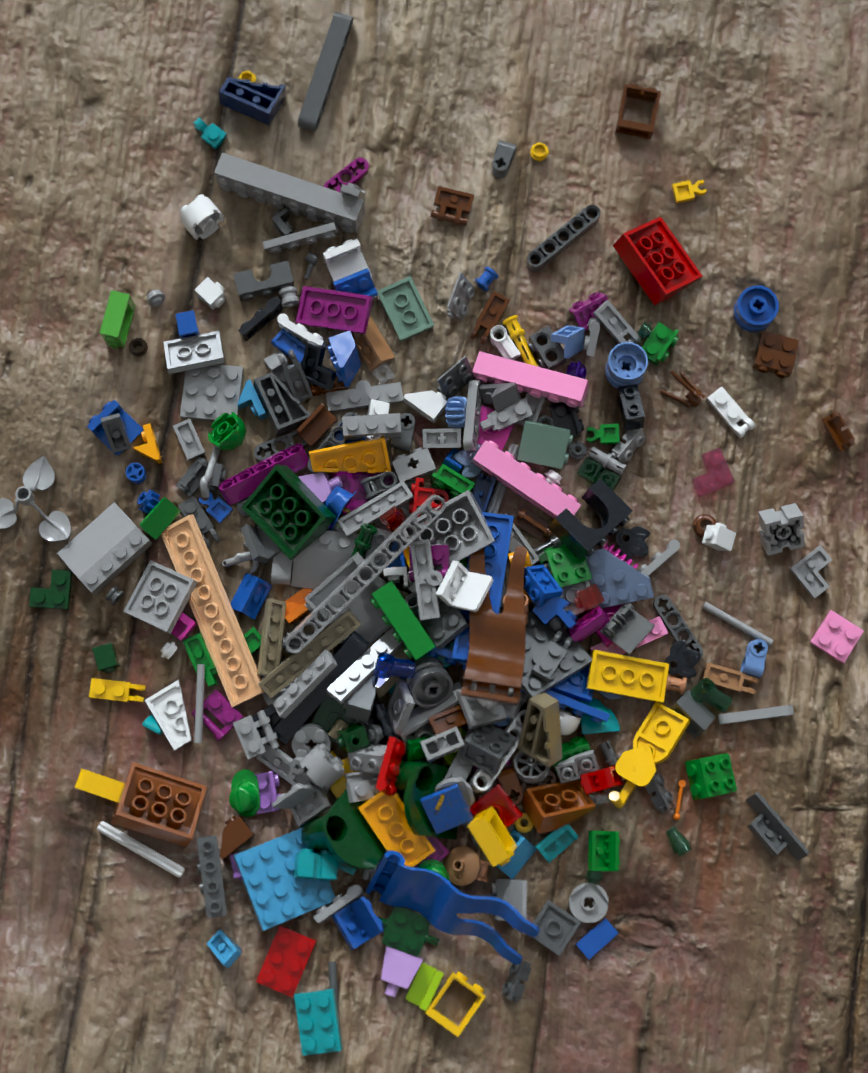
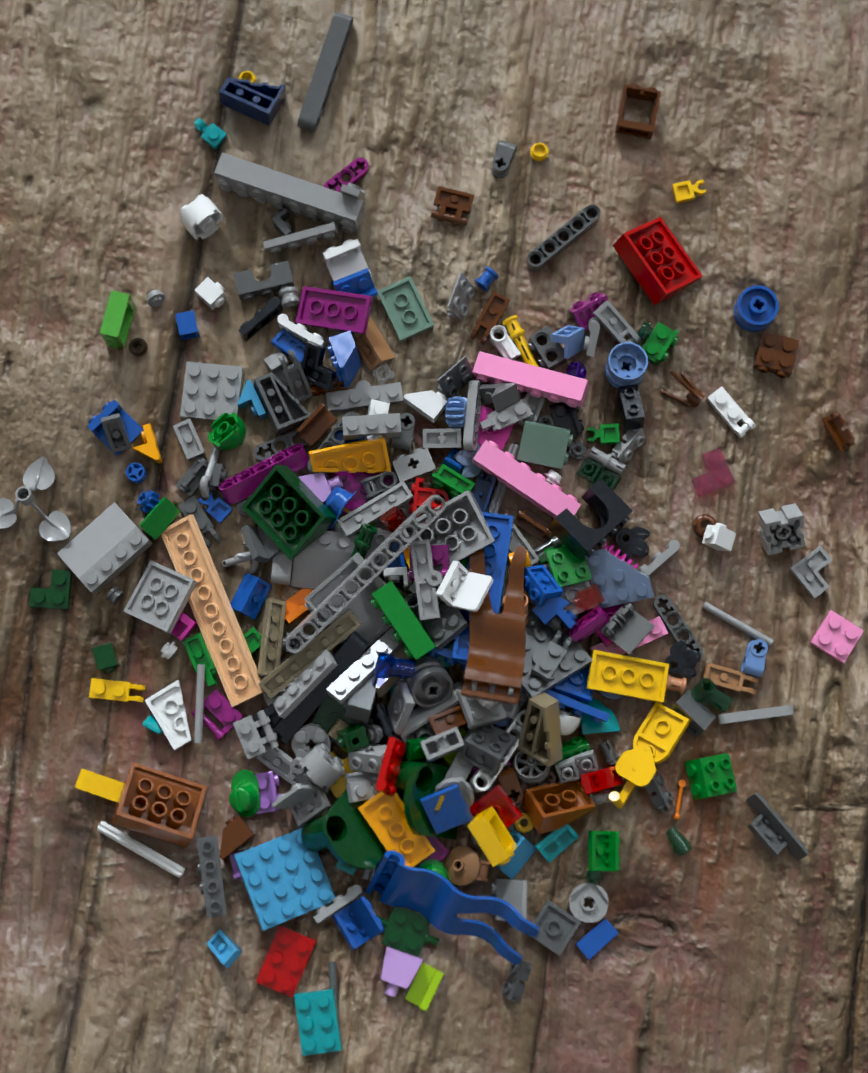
(193, 352): light grey plate -> none
(312, 260): dark grey hand -> none
(315, 866): teal brick -> none
(445, 1021): yellow window -> none

